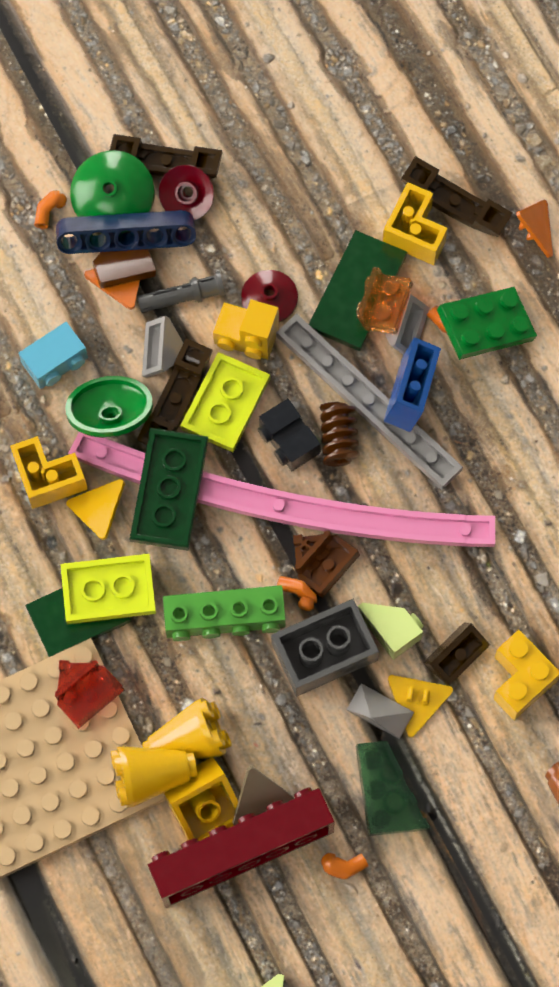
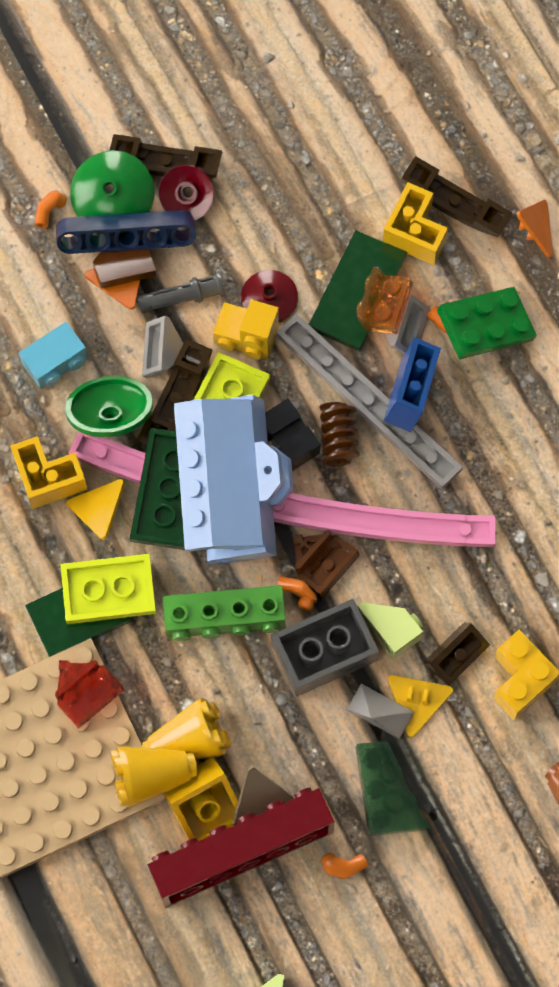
(229, 478): none -> light blue piece

